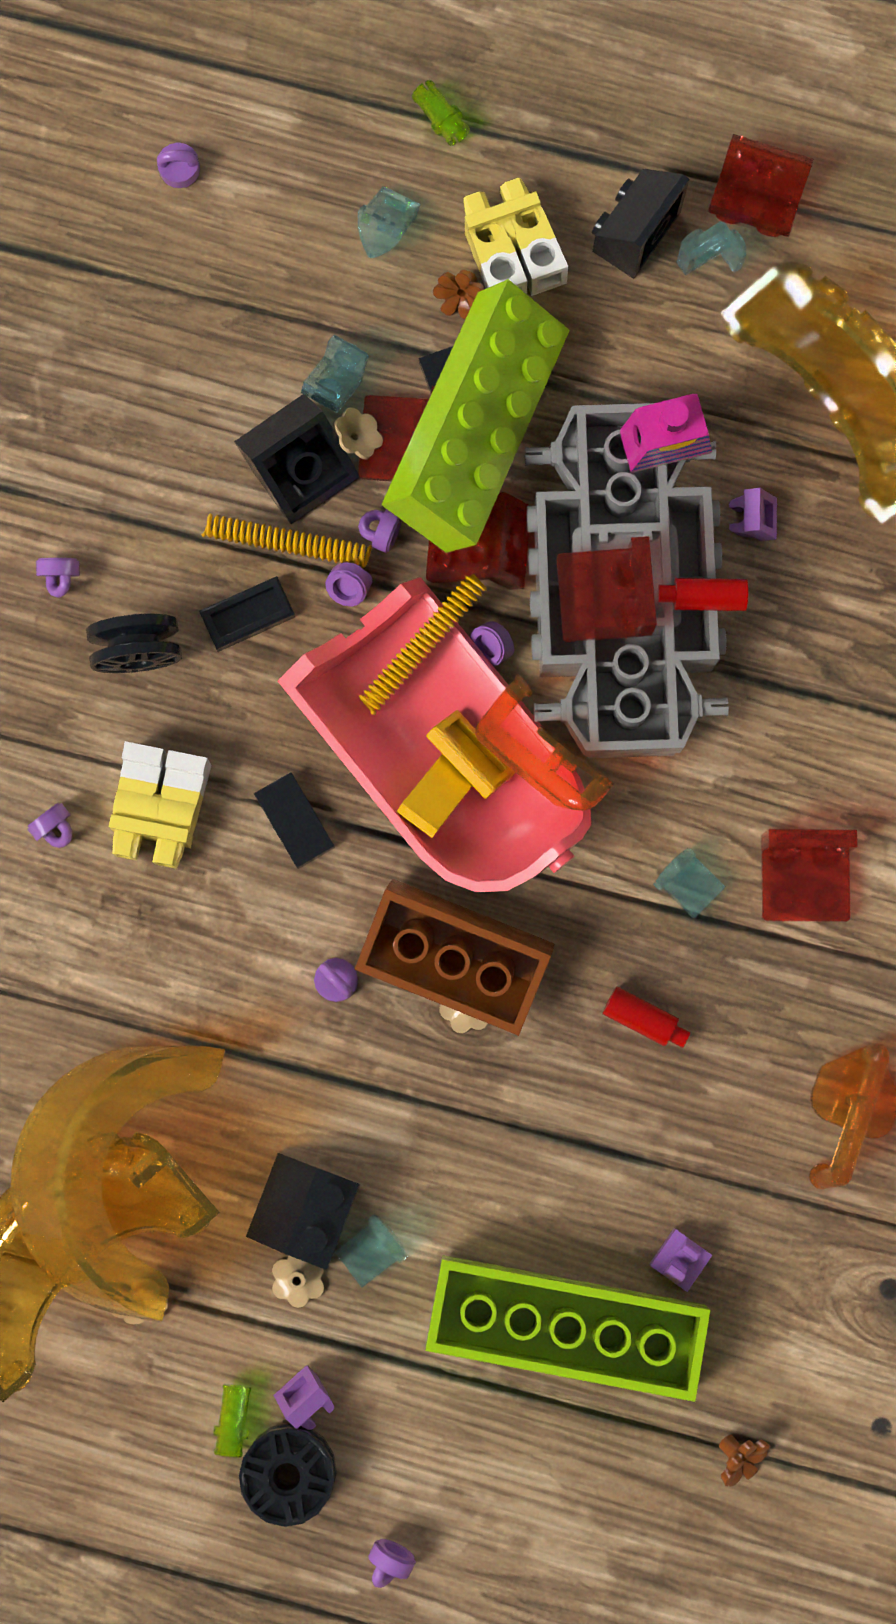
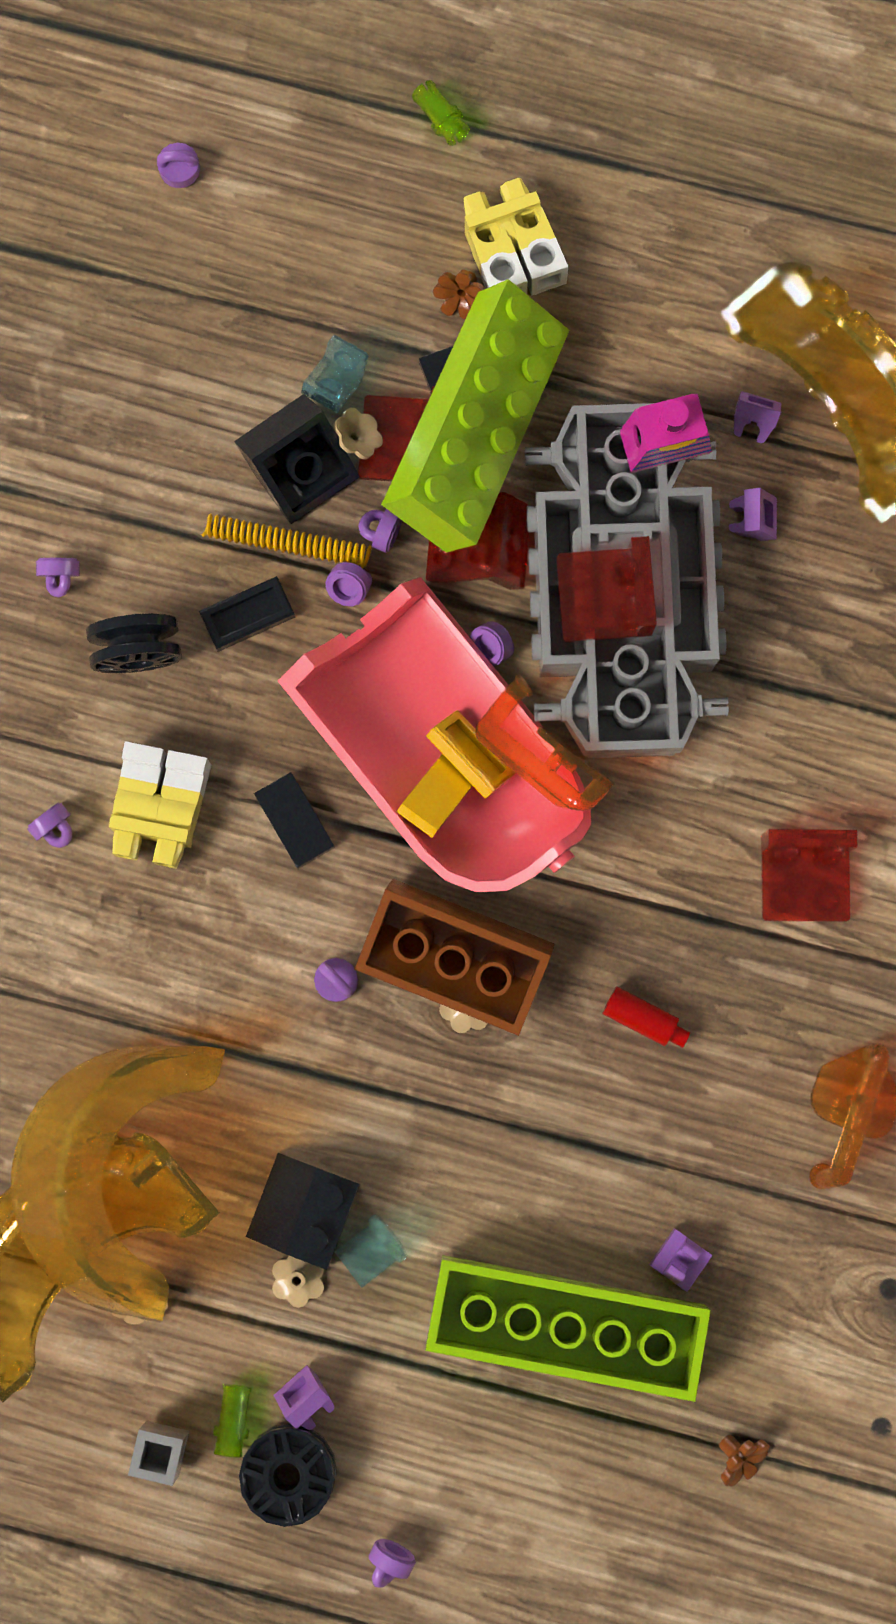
(158, 1453): none -> light grey brick
(385, 221): clear light blue tile -> none
(427, 634): yellow piece -> none
(640, 219): black slope -> none
(689, 882): clear light blue tile -> none
(703, 246): clear light blue bracket -> none
(706, 594): red cylinder -> none
(759, 410): none -> medium lavender tile
(760, 186): clear red bracket -> none

